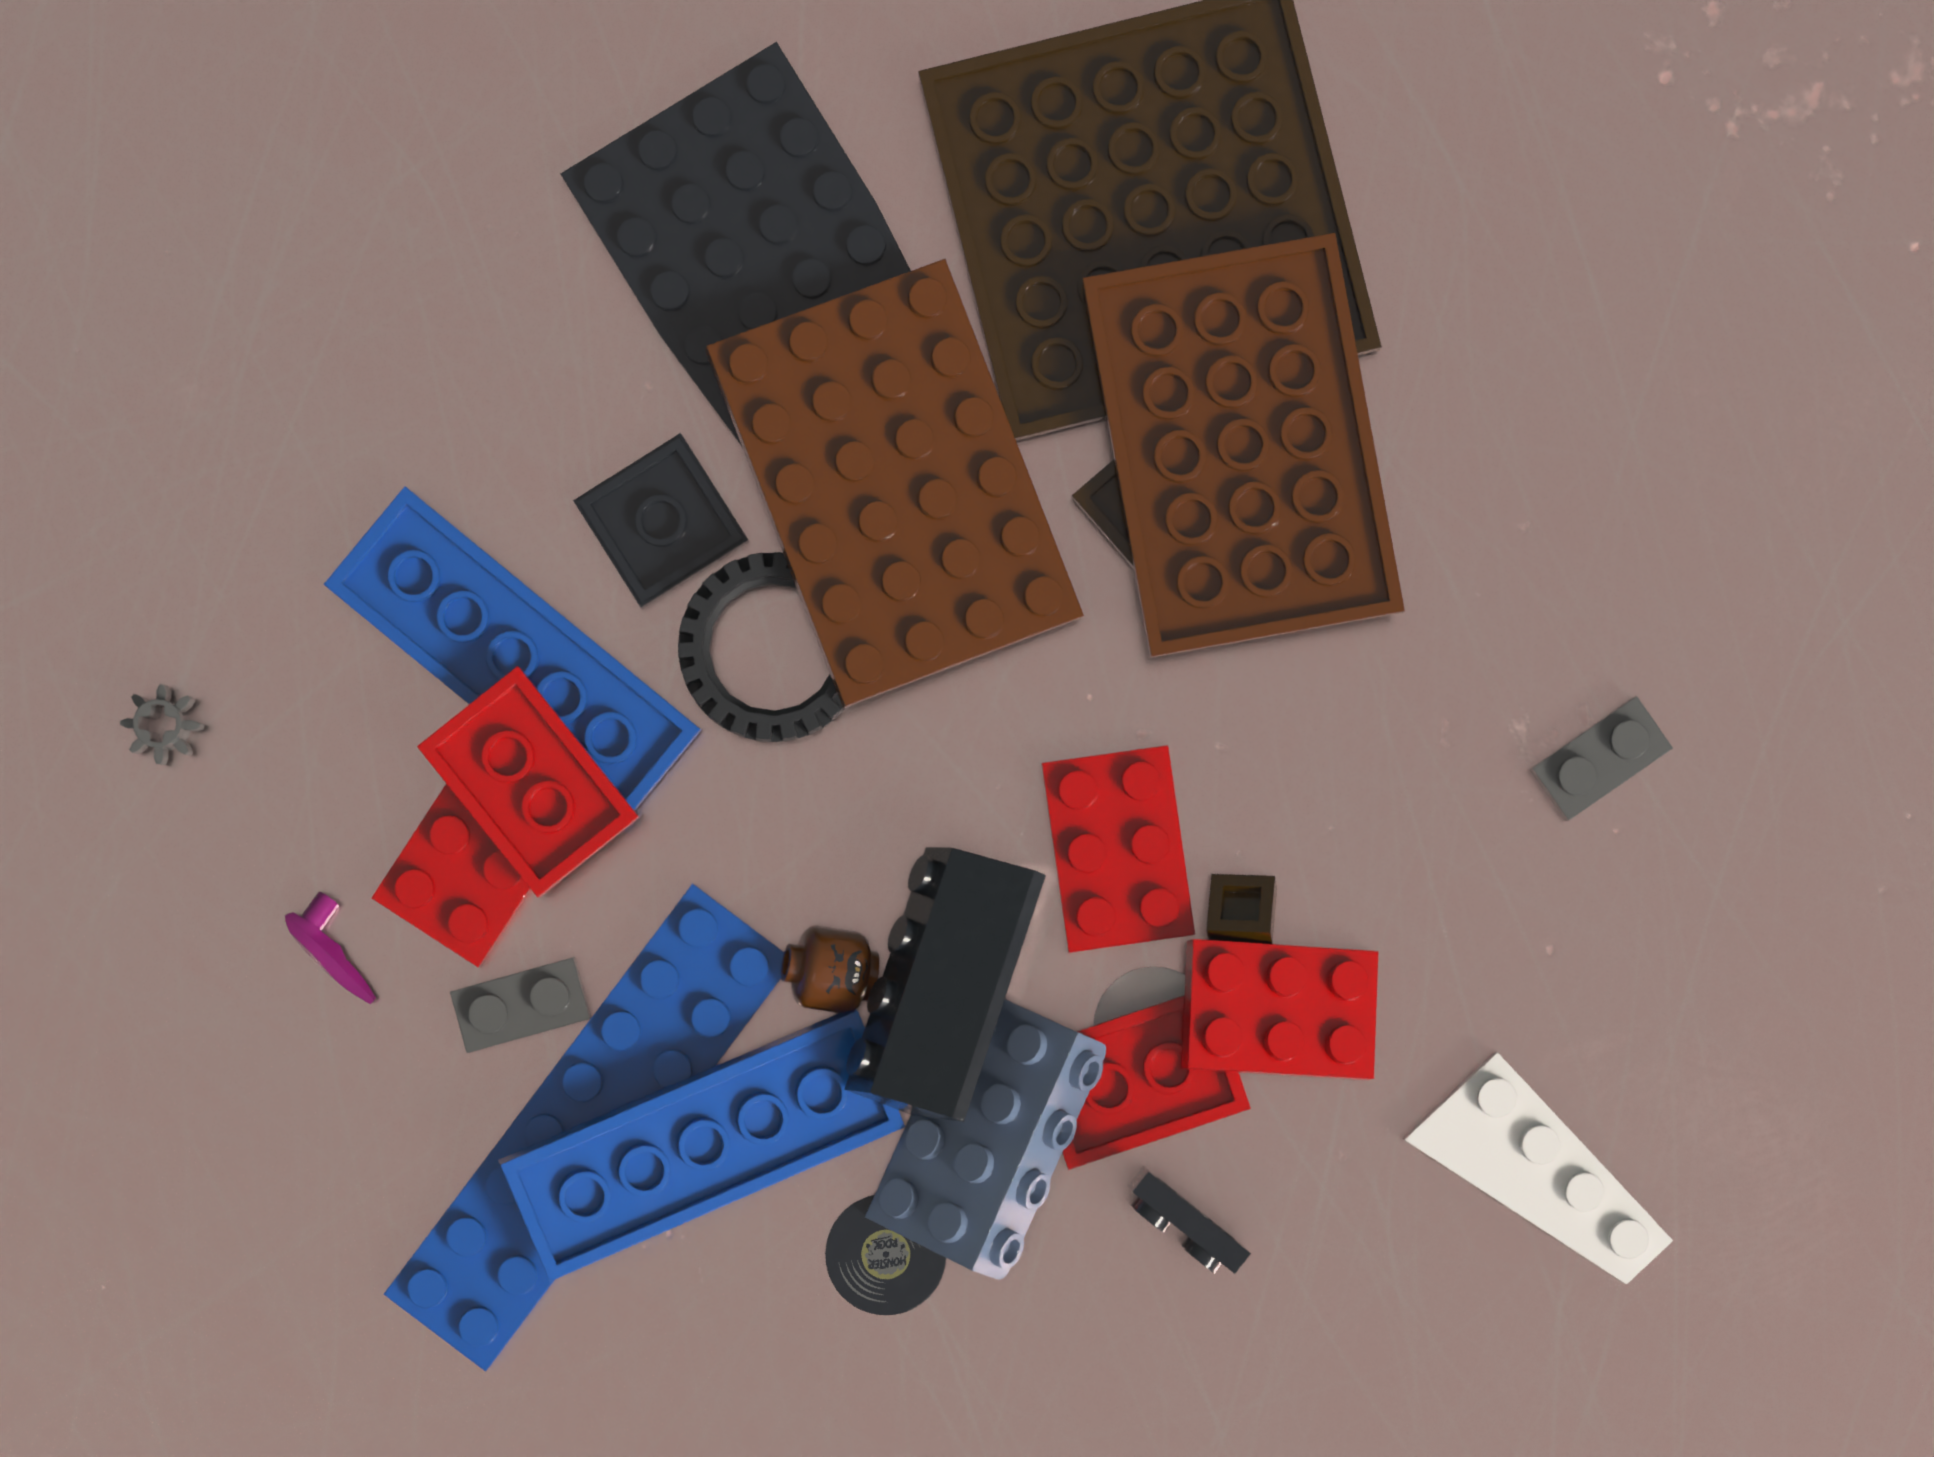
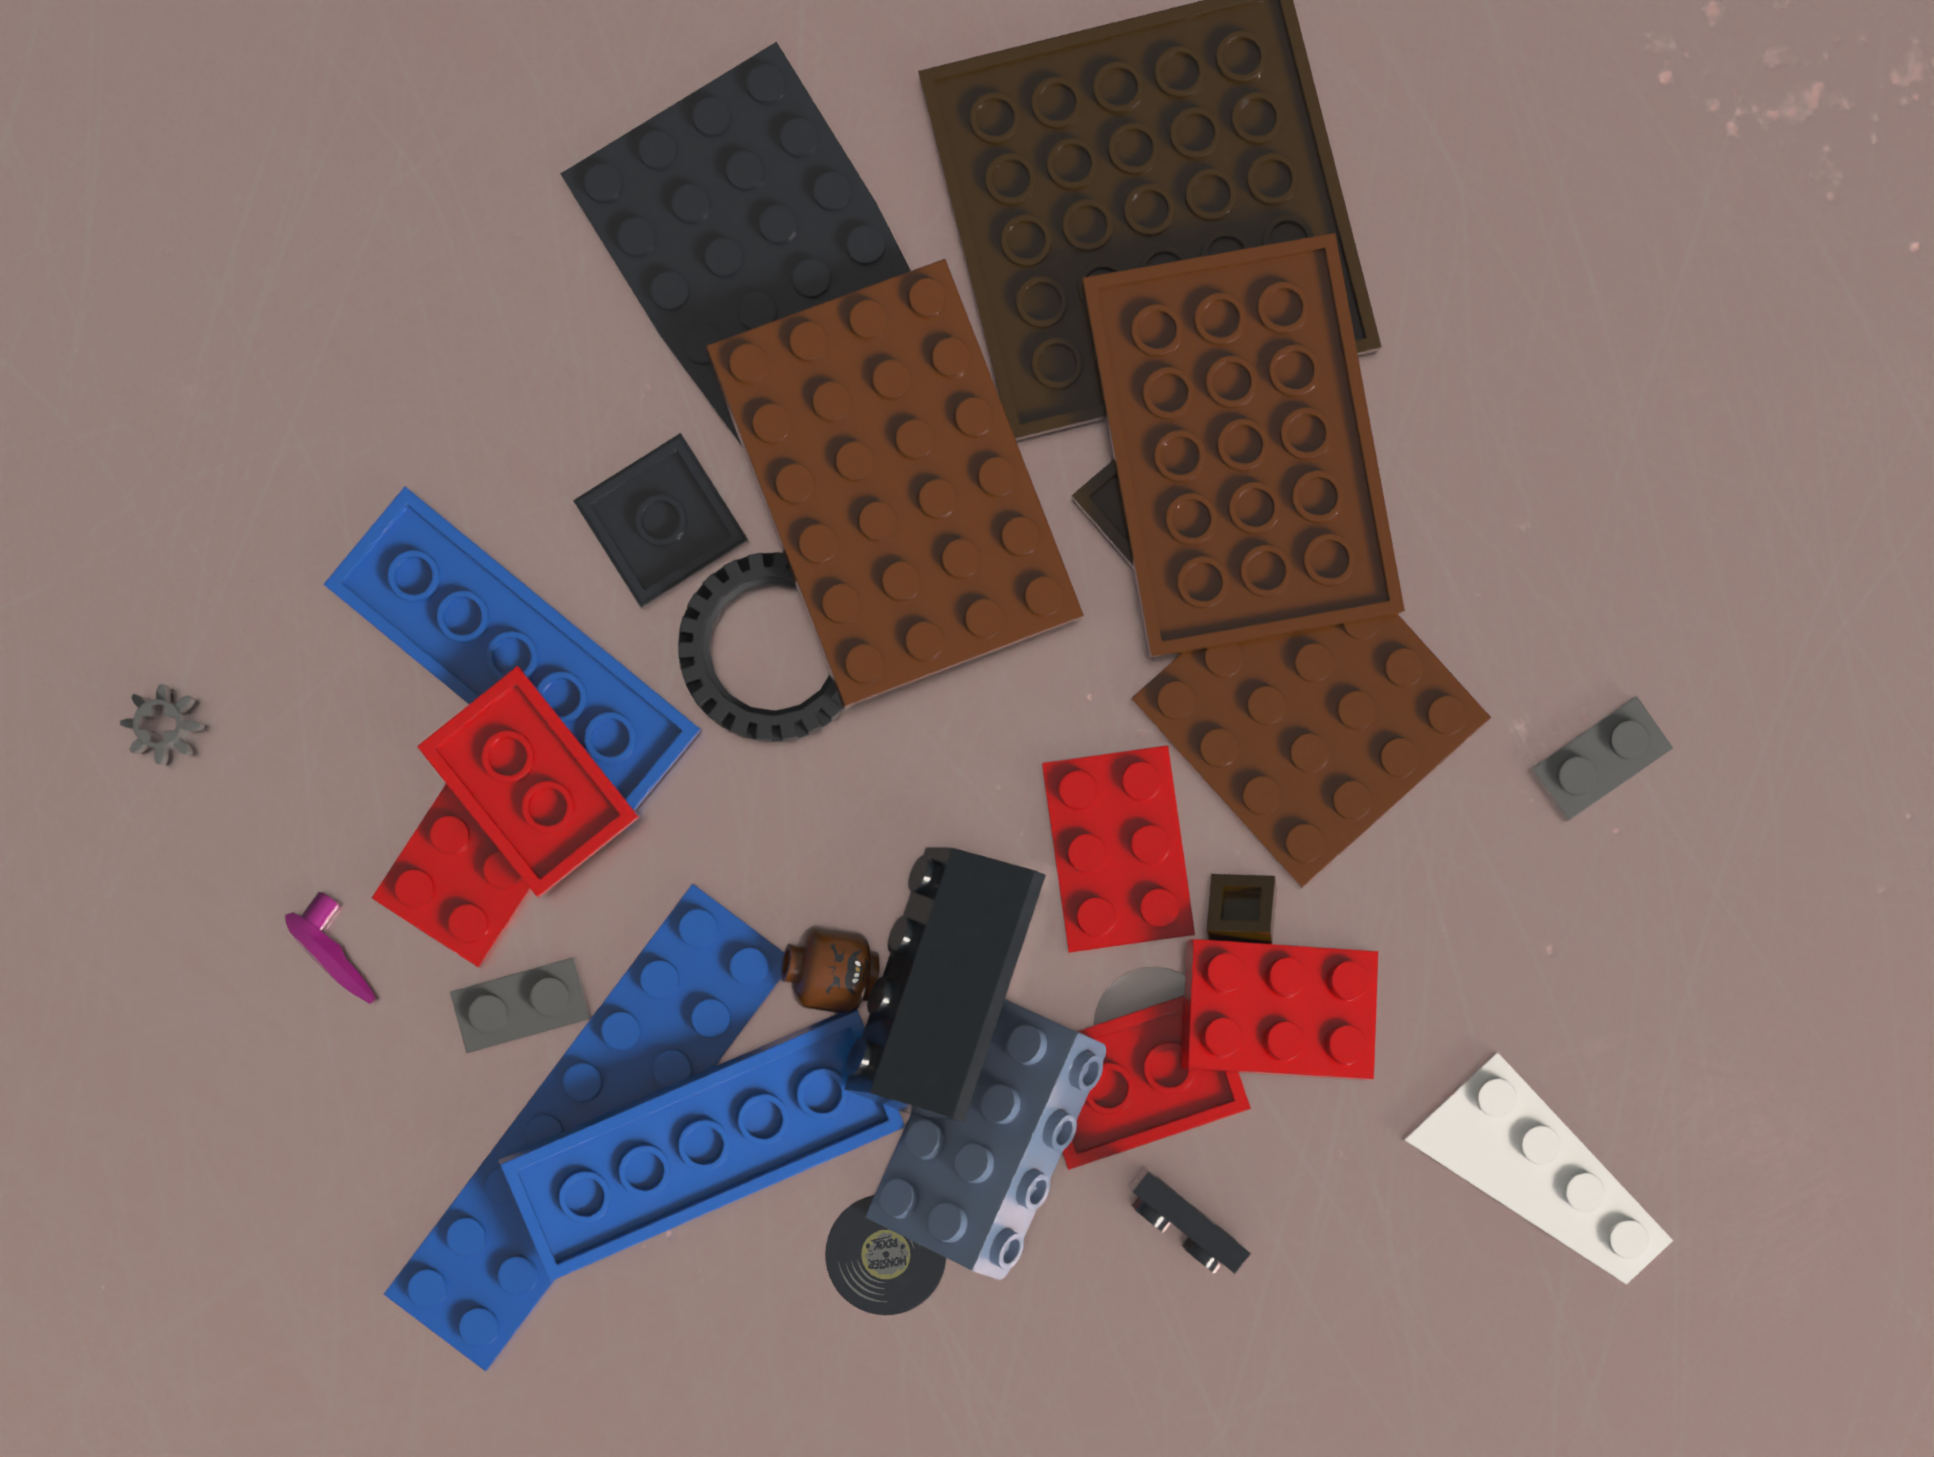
(1312, 730): none -> reddish brown plate

